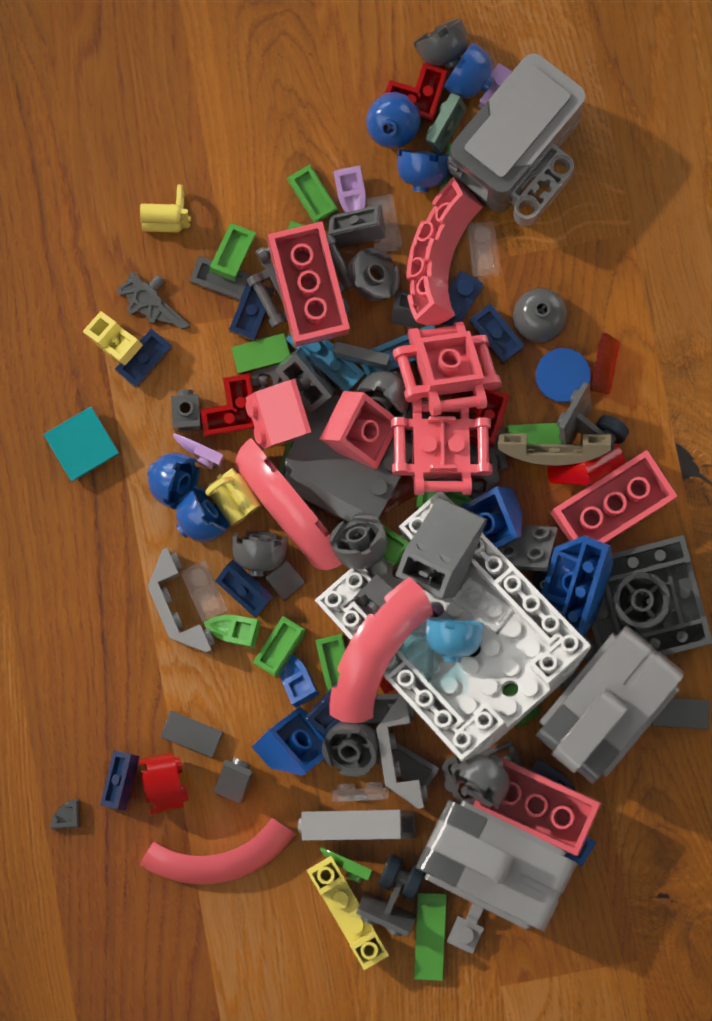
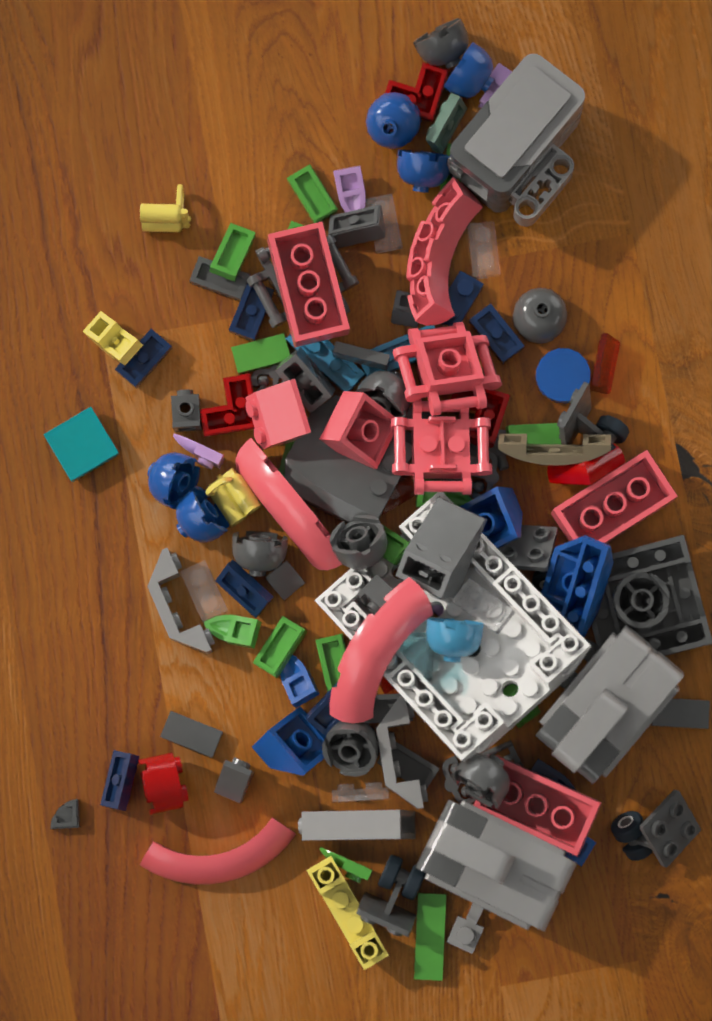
(146, 300): dark grey piece -> none
(363, 281): dark grey tile -> none
(663, 832): none -> dark grey plate

